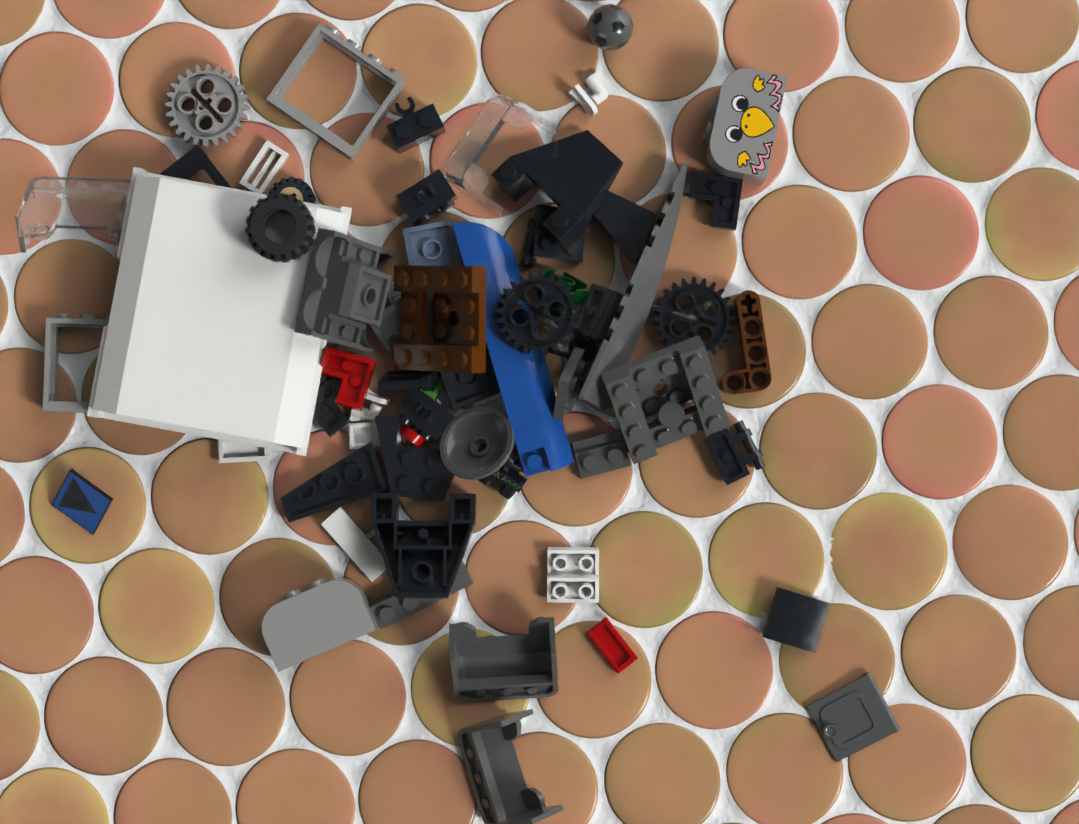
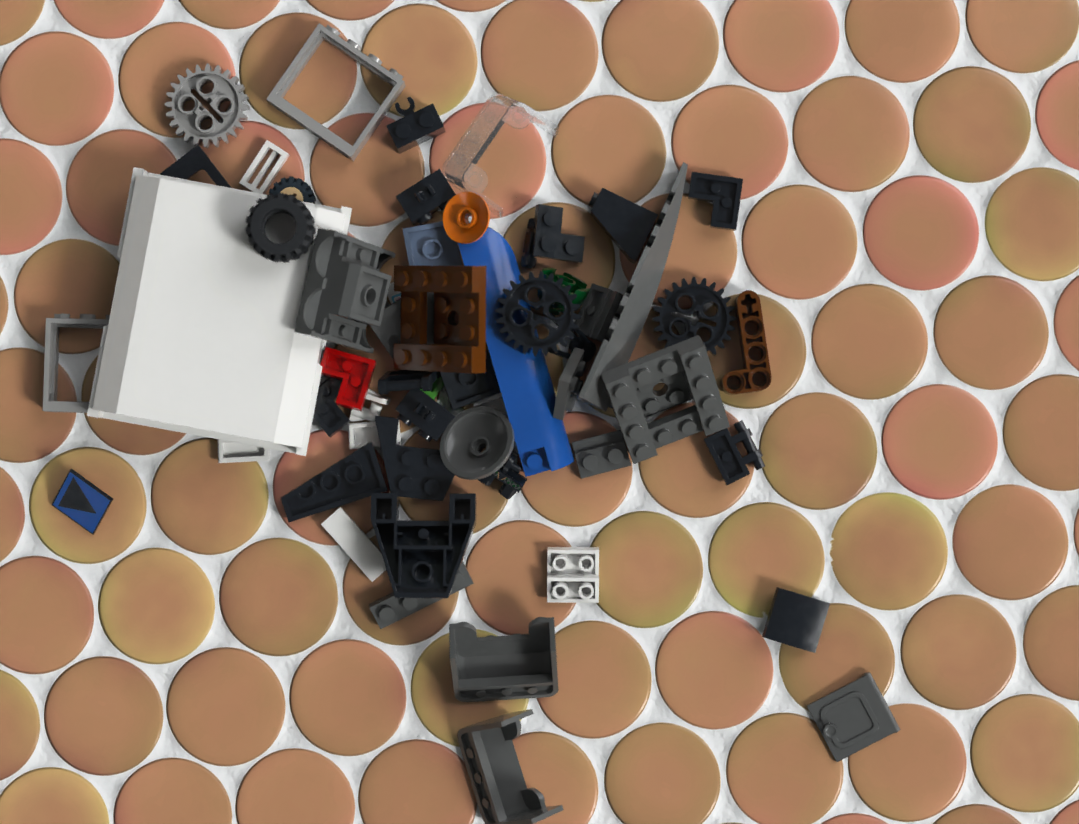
(73, 205): clear windscreen -> none
(316, 620): light grey brick -> none
(412, 436): red tile -> none
(457, 214): none -> orange dish
(571, 173): black wedge -> none
(589, 103): white piece -> none
(610, 27): dark grey piece -> none
(612, 645): red tile -> none
(671, 415): dark grey tile -> none
(744, 124): light grey brick -> none

